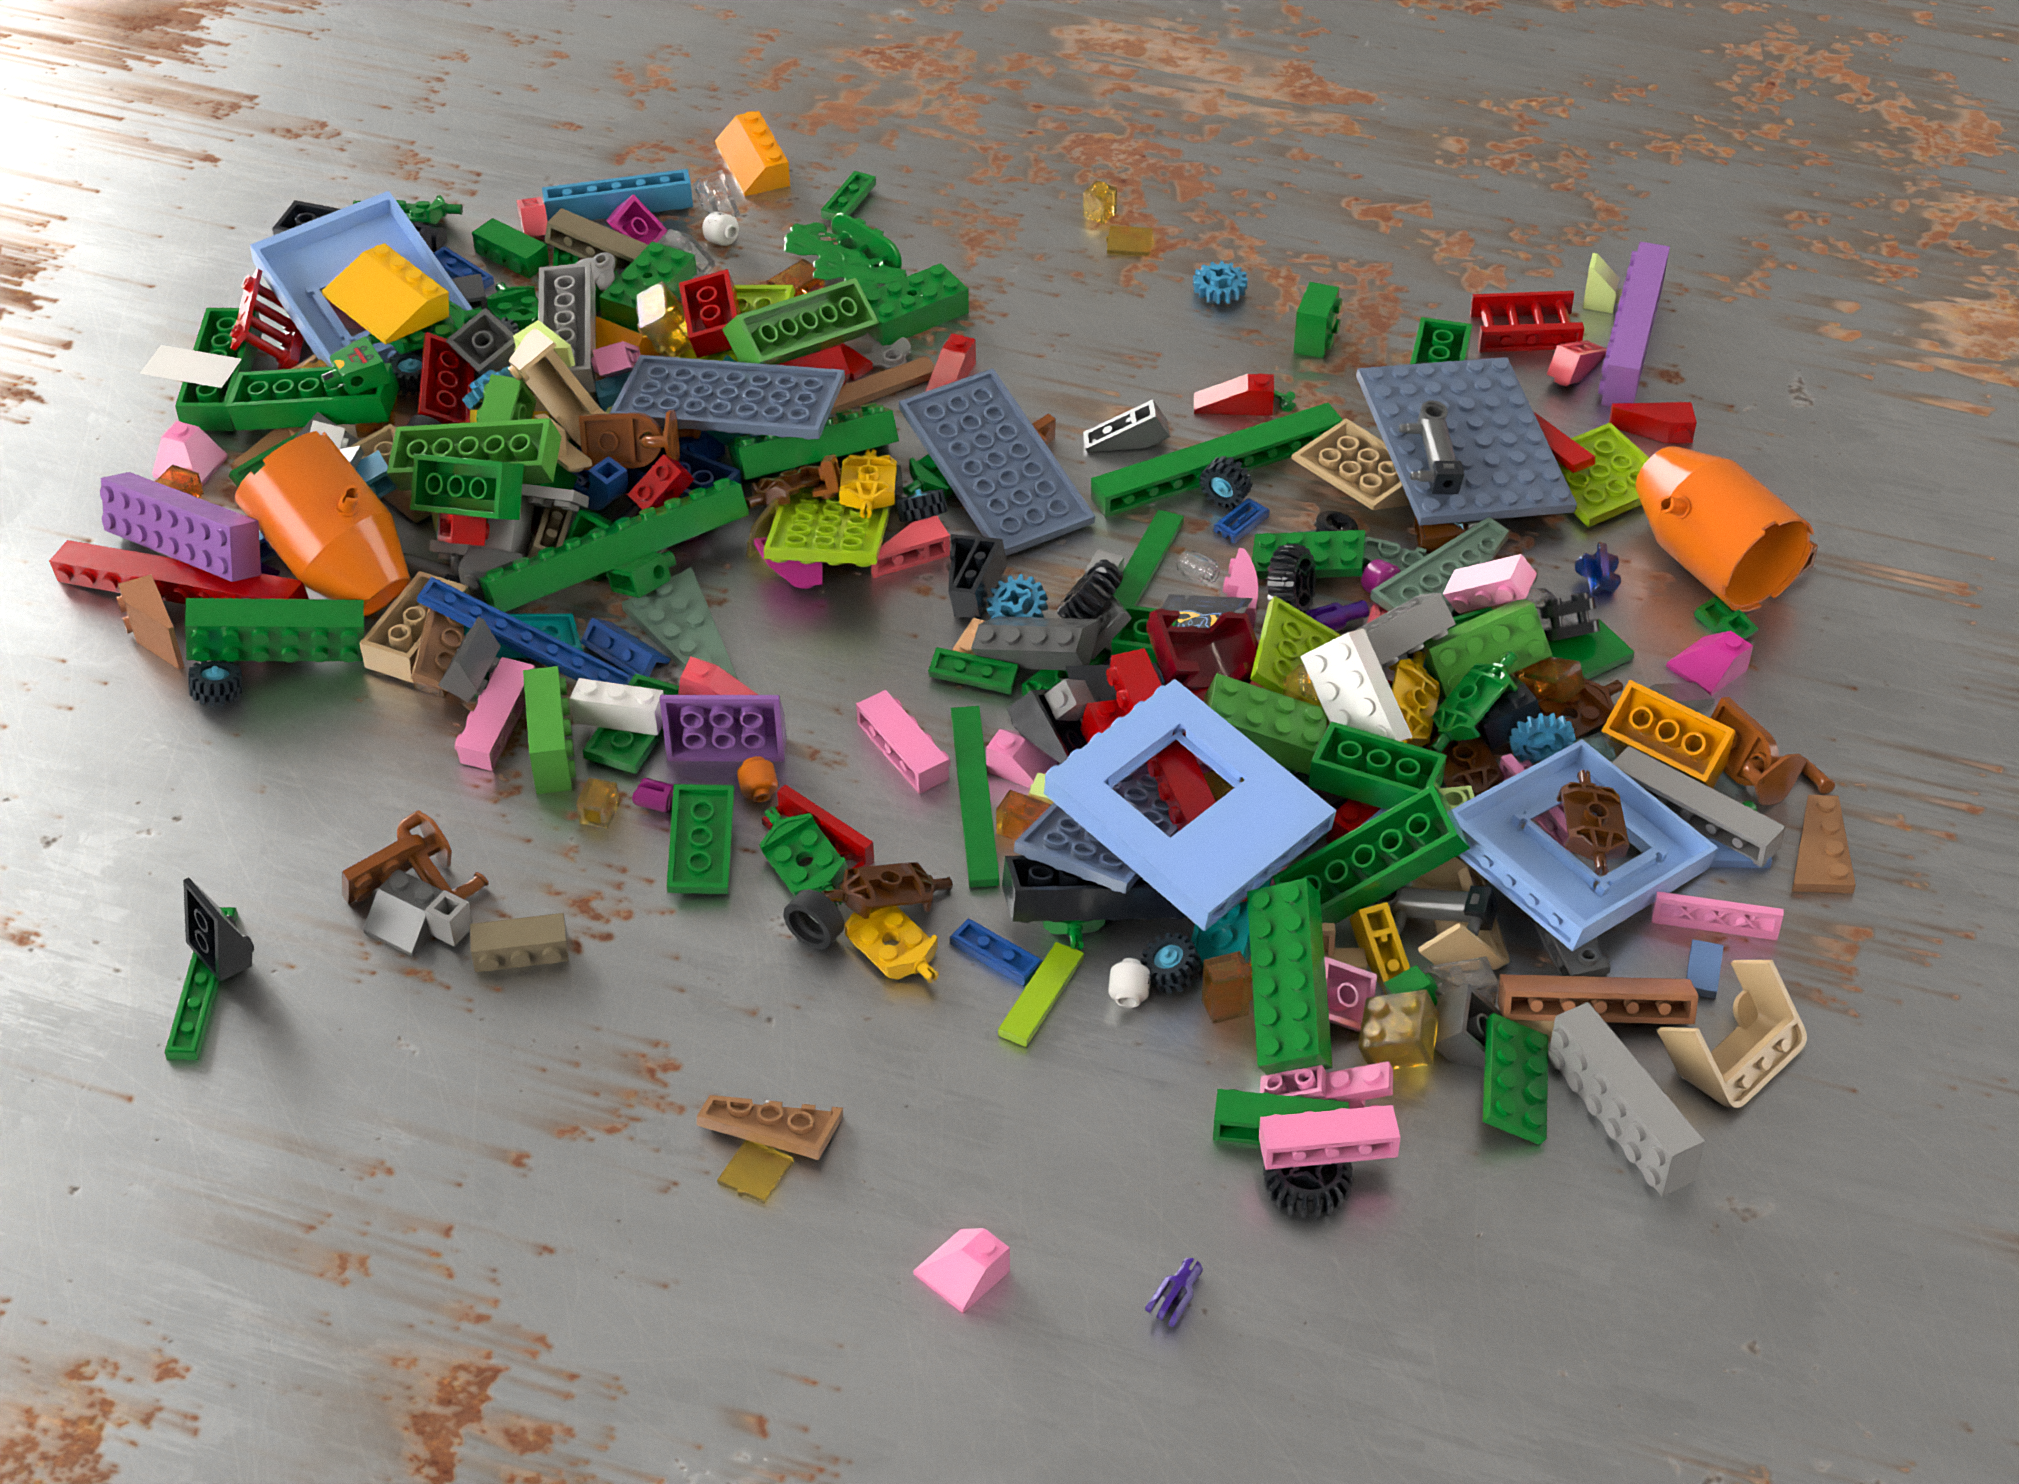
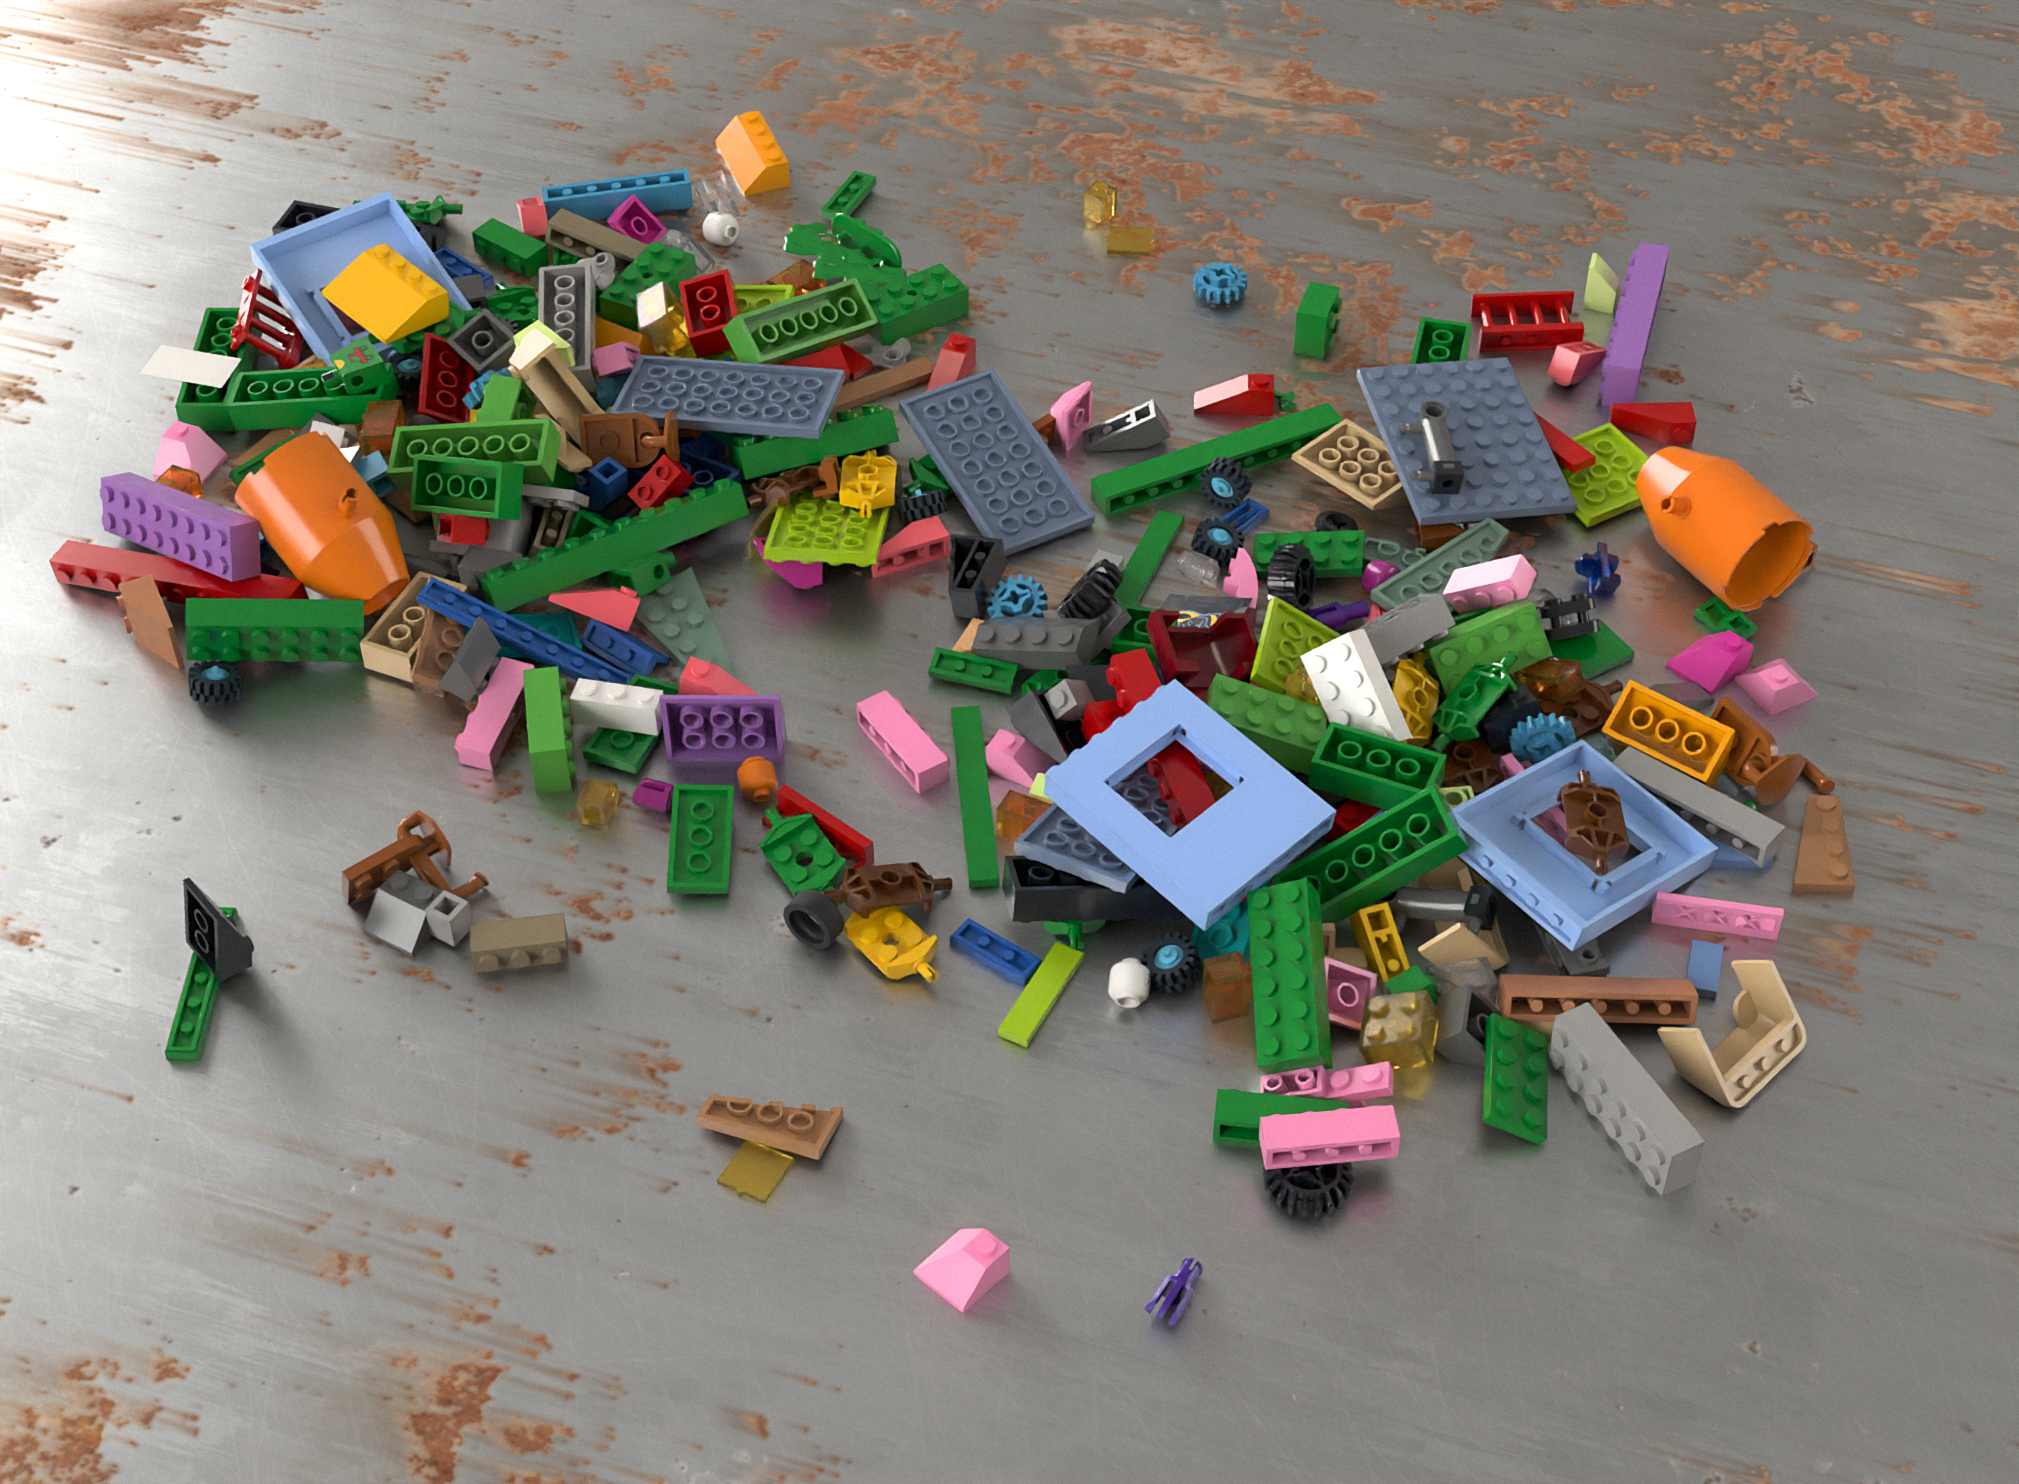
(380, 426): none -> clear orange brick
(605, 604): none -> coral slope
(1072, 415): none -> bright pink slope
(1217, 540): none -> black wheel
(1775, 686): none -> bright pink slope

